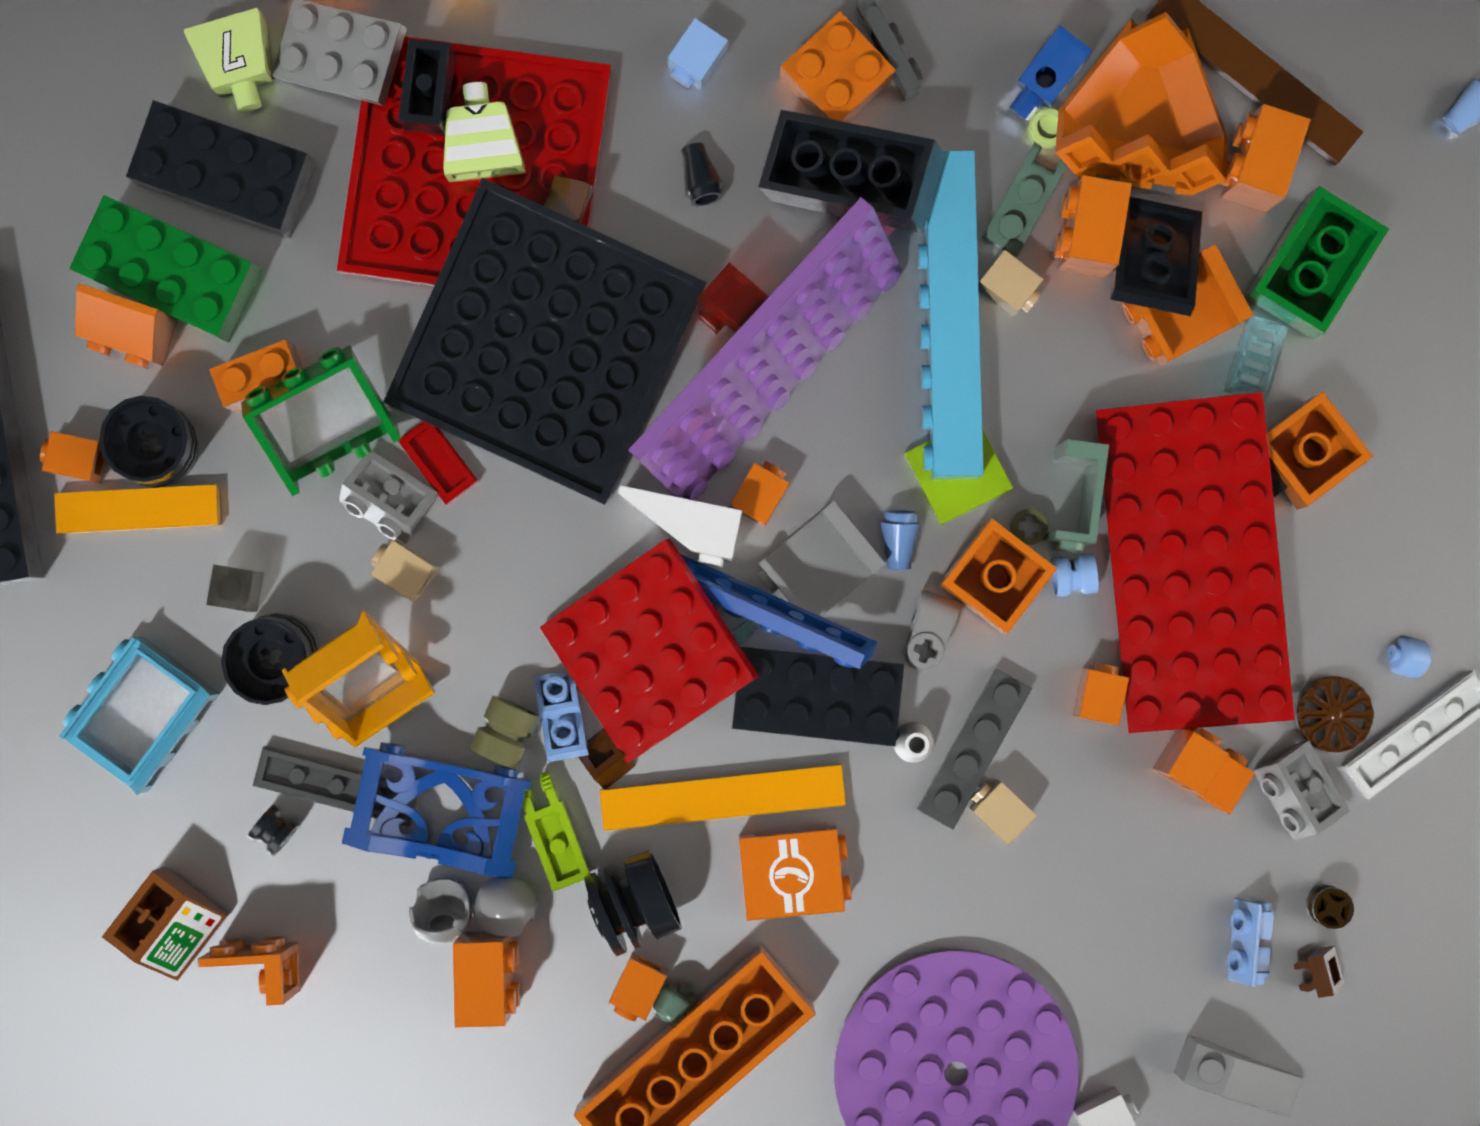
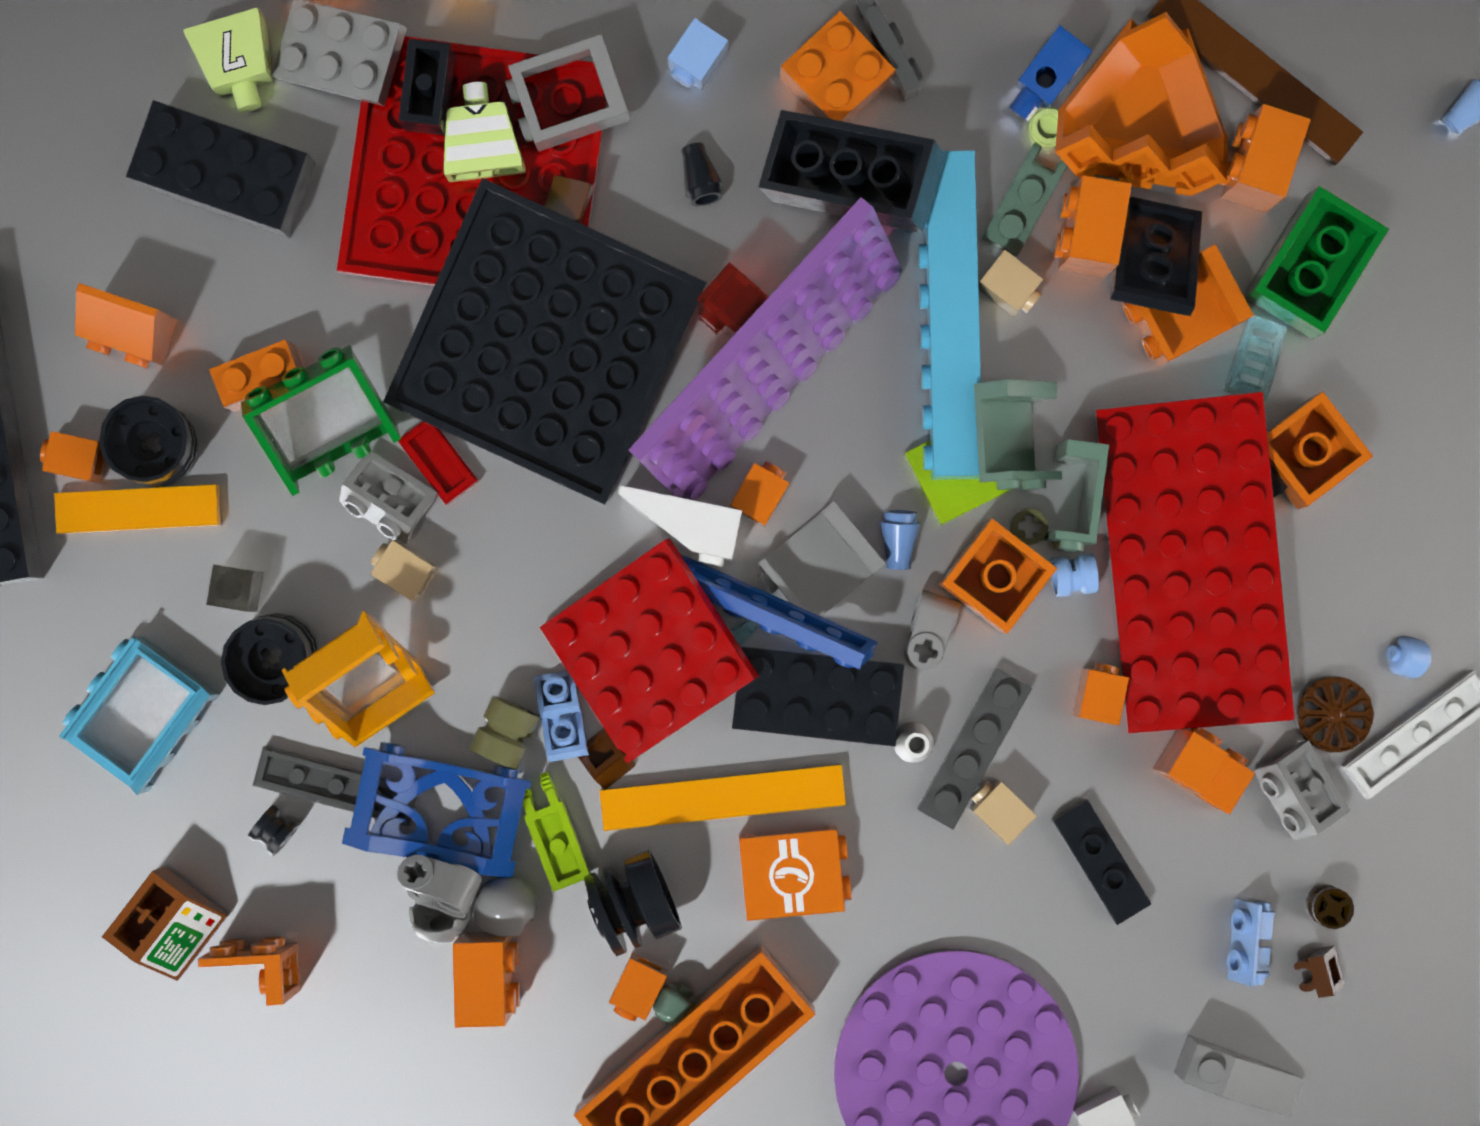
(166, 268): green brick -> none
(439, 884): none -> light grey piece
(578, 127): none -> light grey window
(1007, 434): none -> sand green panel
(1101, 862): none -> black plate

